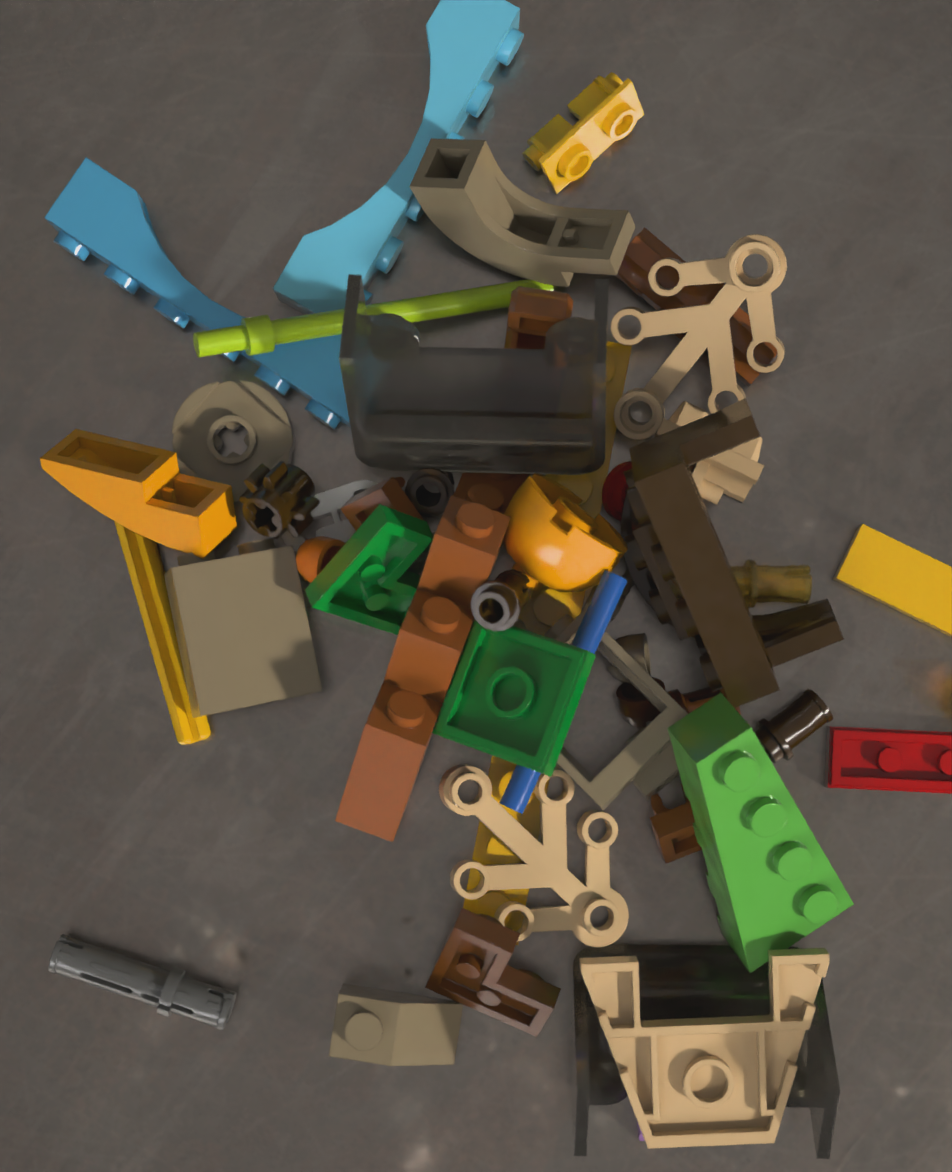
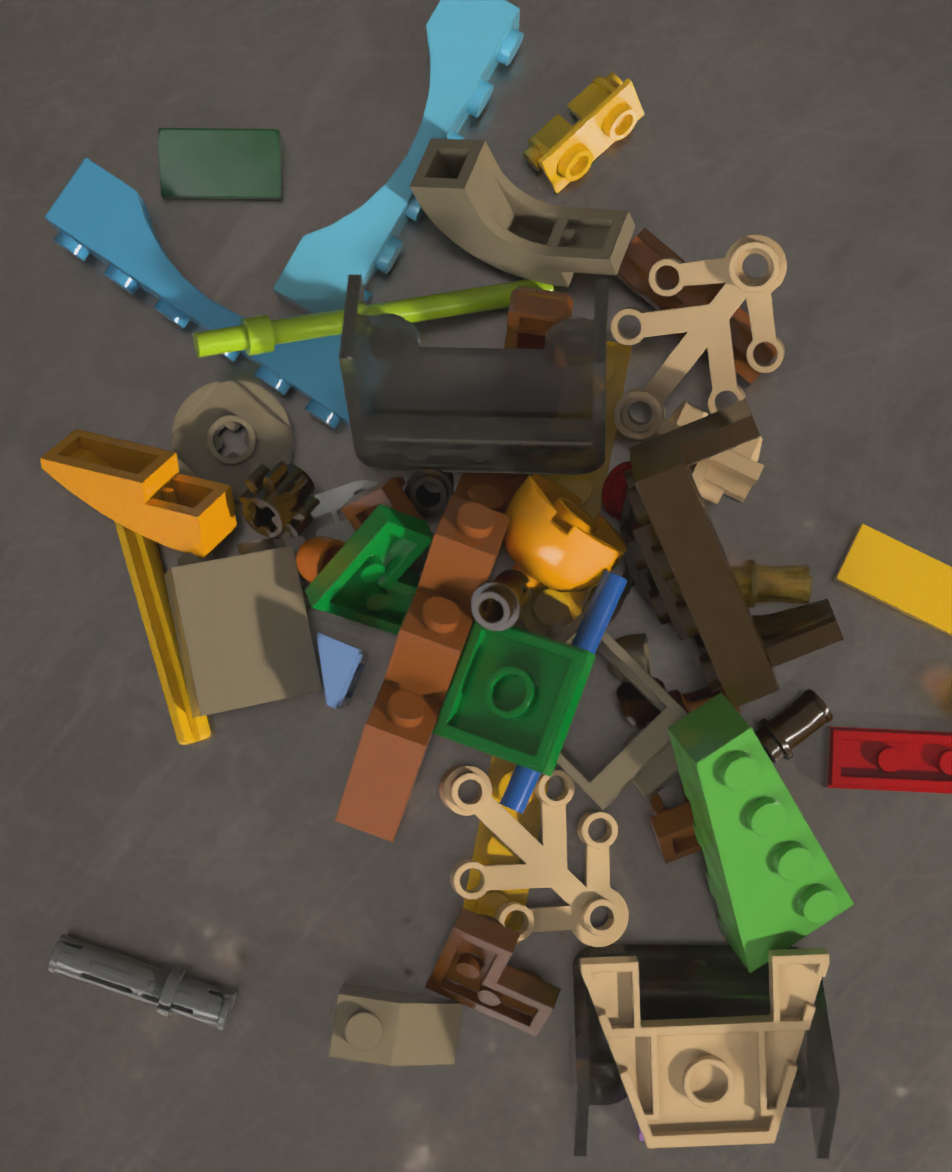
(220, 163): none -> dark green slope
(340, 668): none -> medium blue slope

